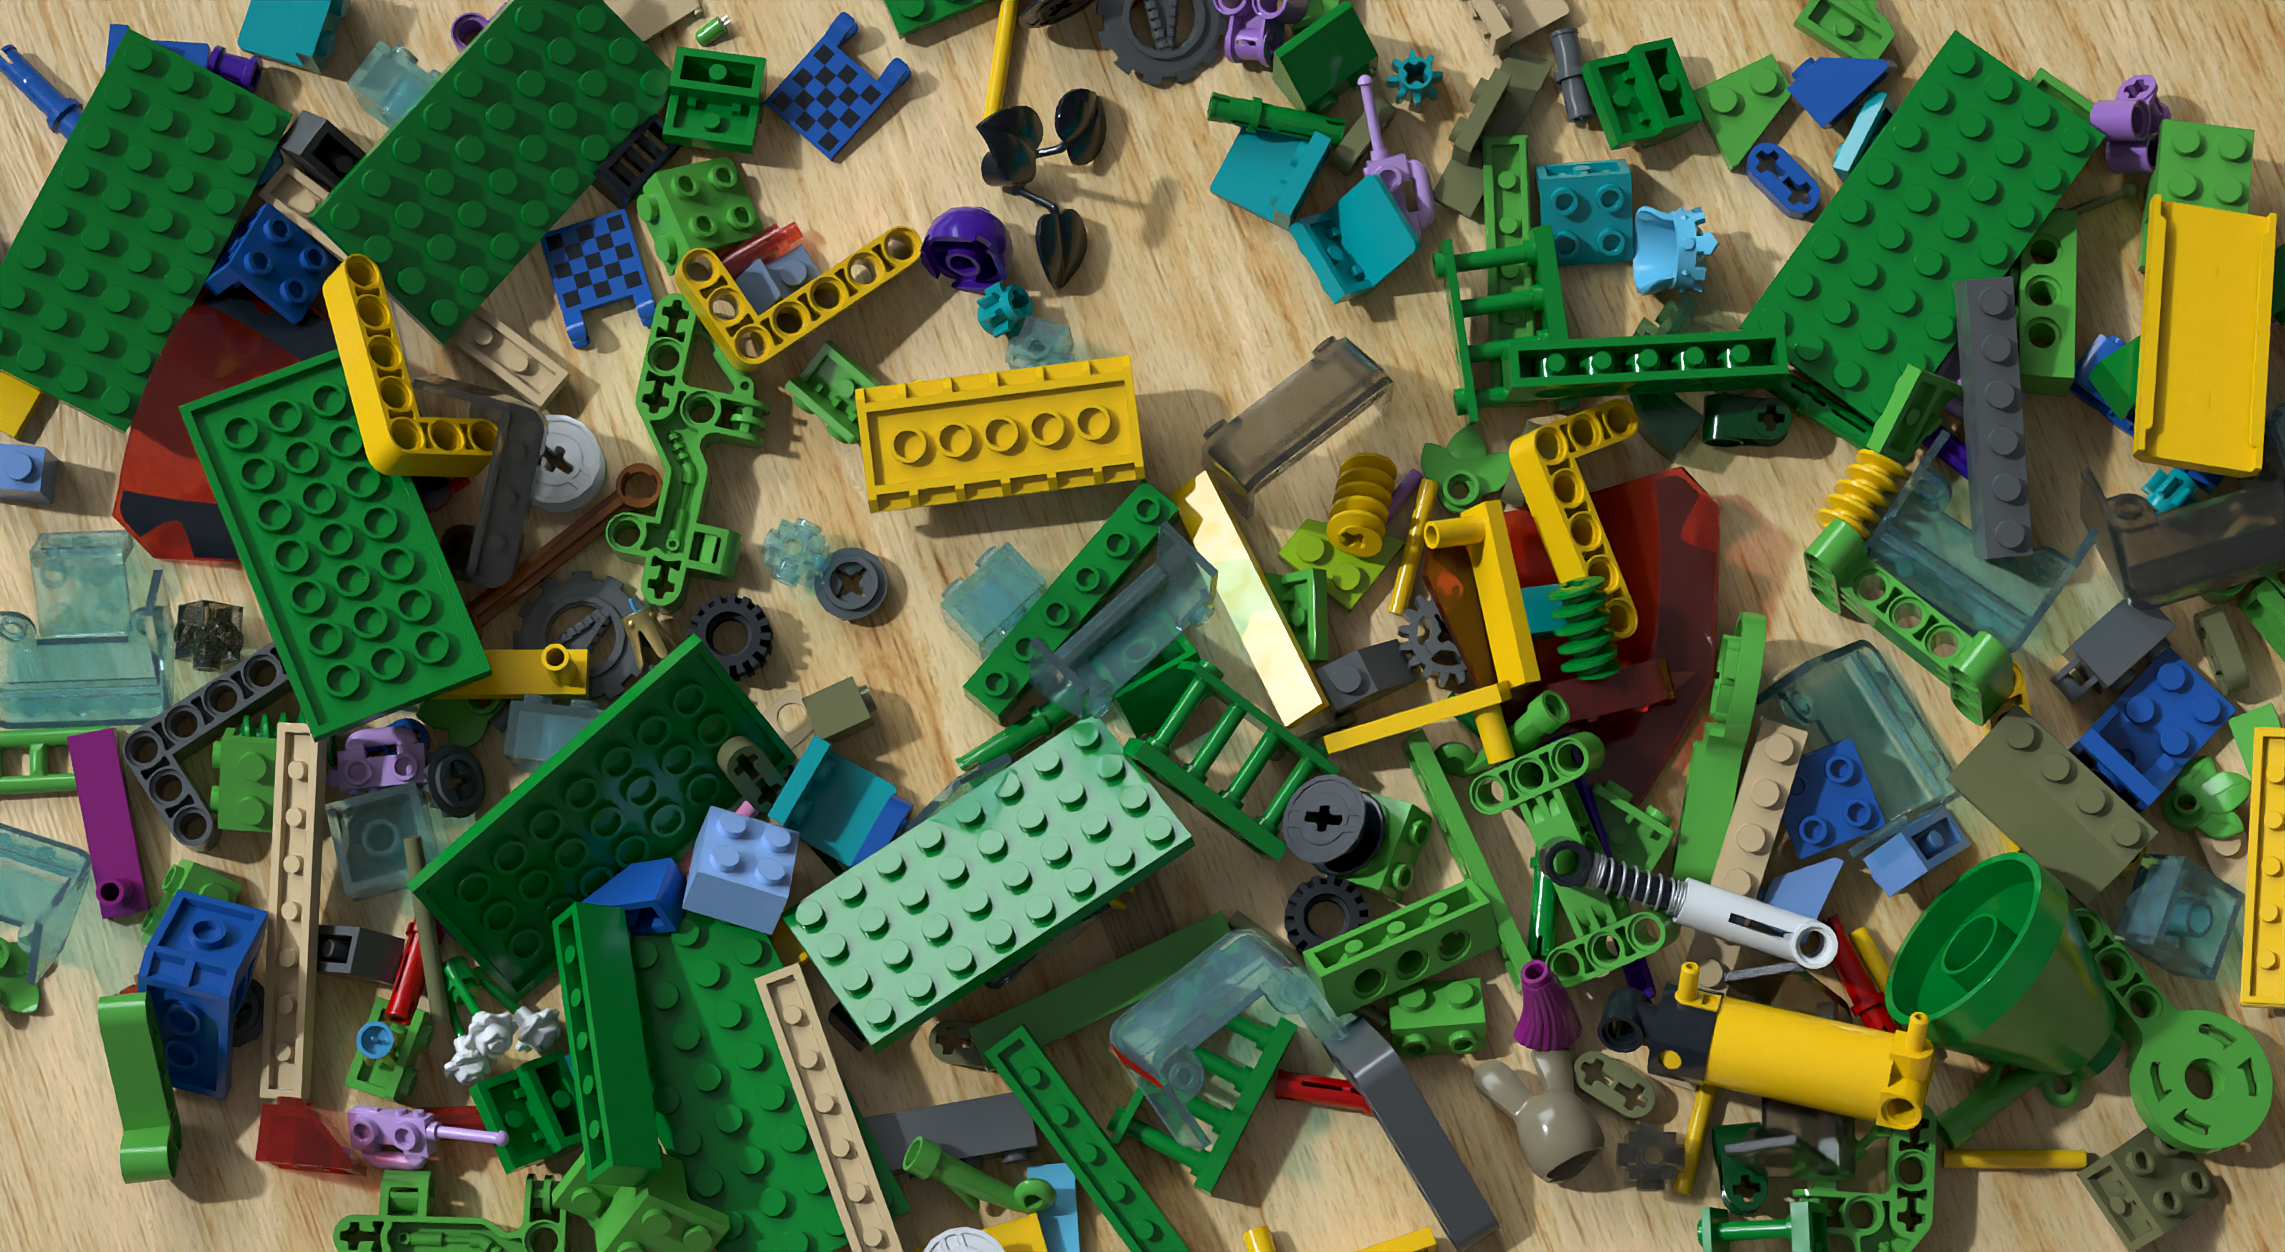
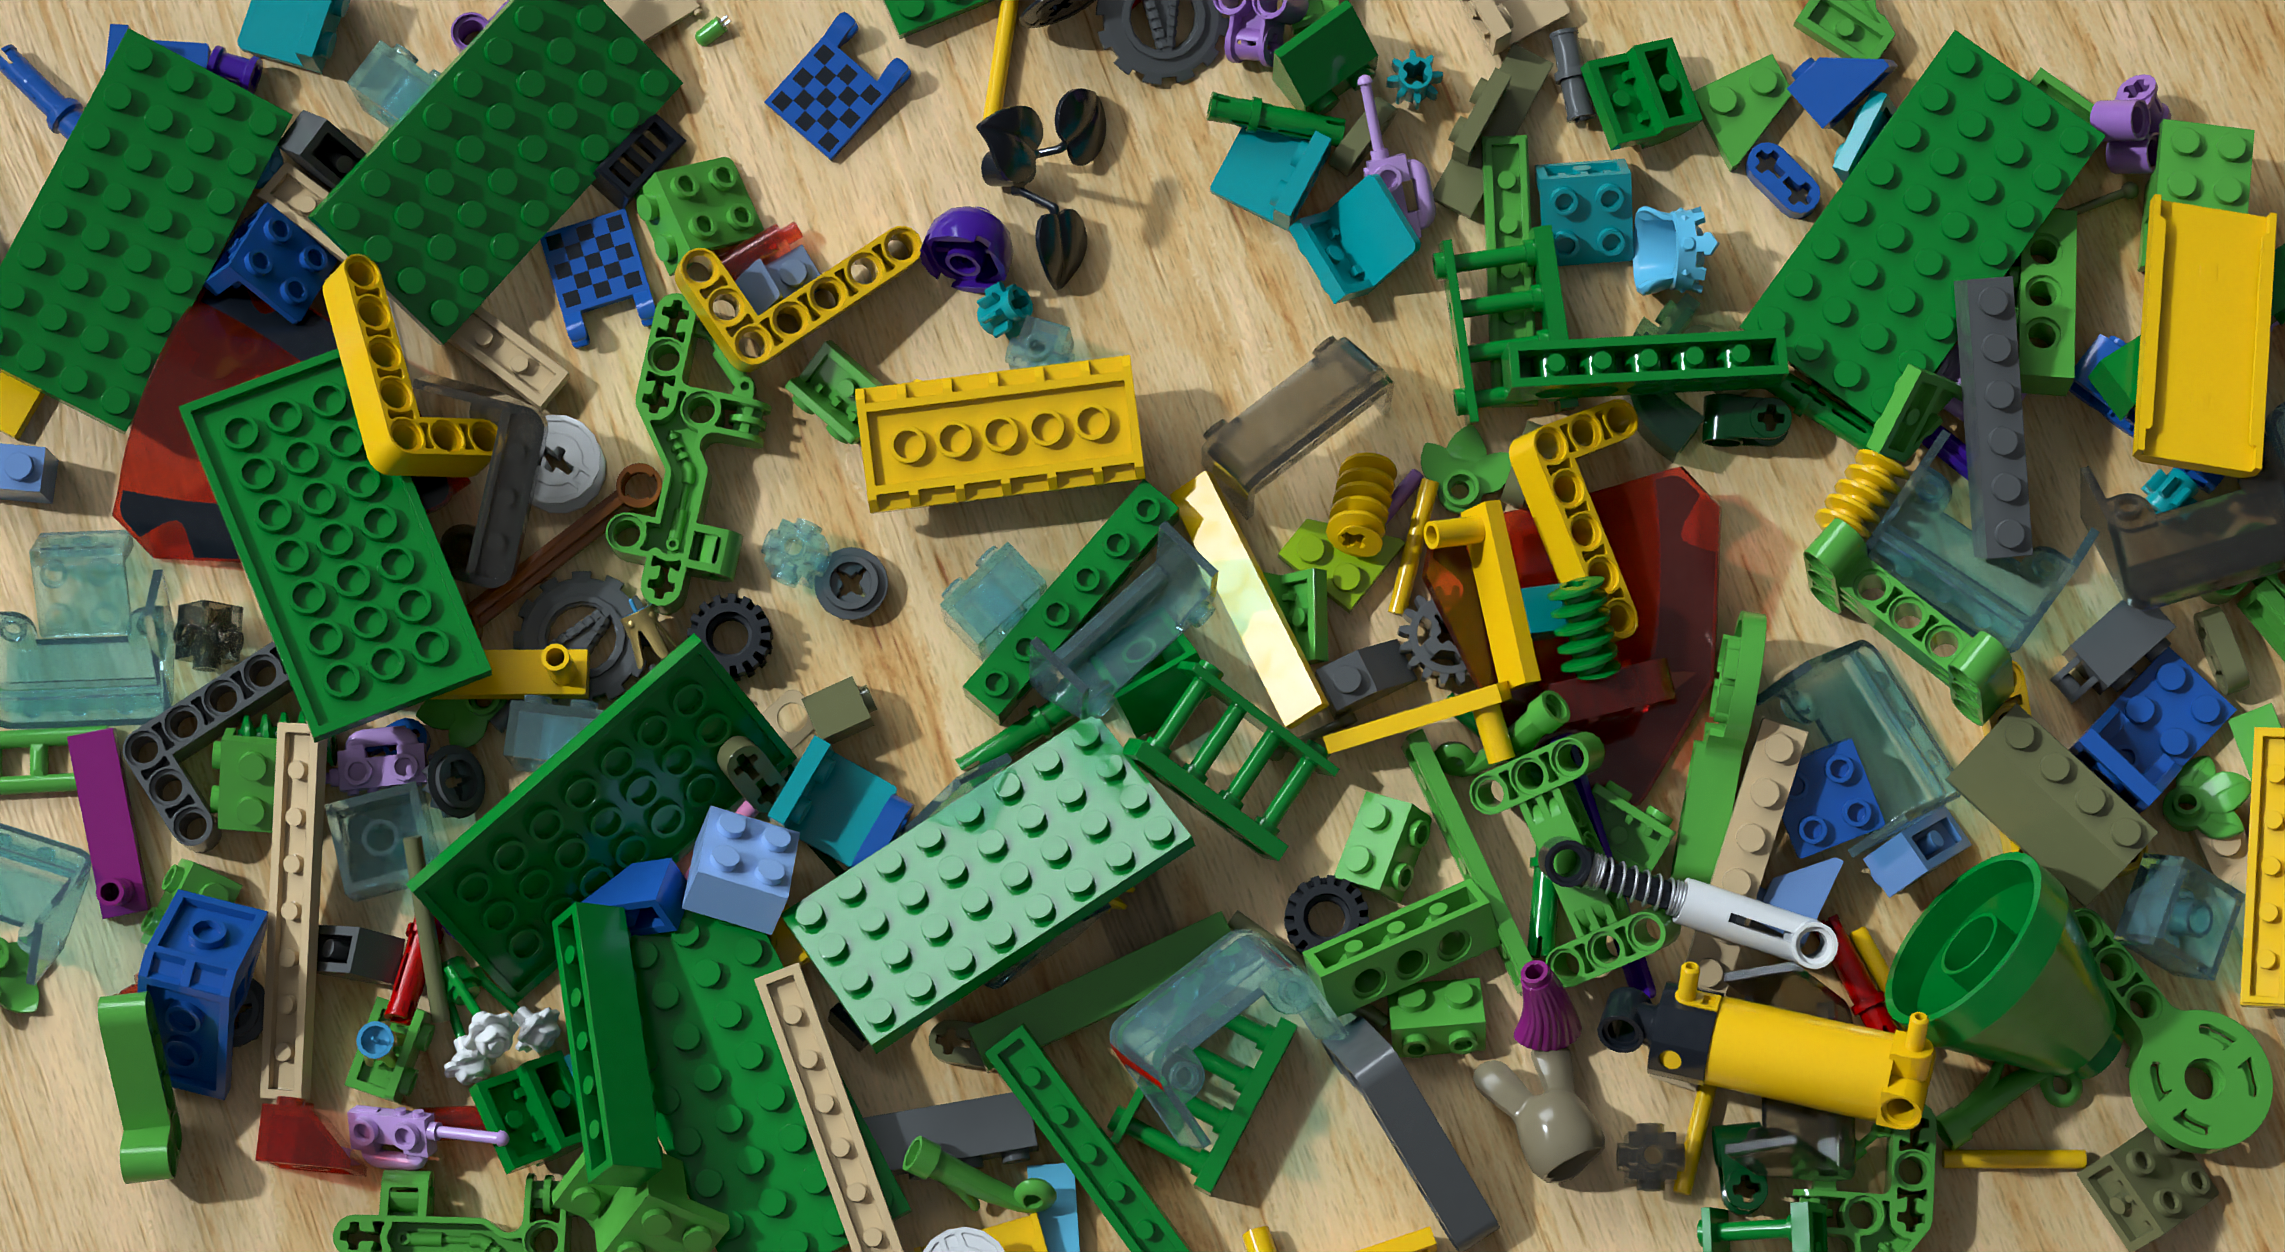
(715, 100): green brick -> none
(1319, 1091): red pin -> none
(1334, 825): black piece -> none
(1620, 1076): olive beam -> none

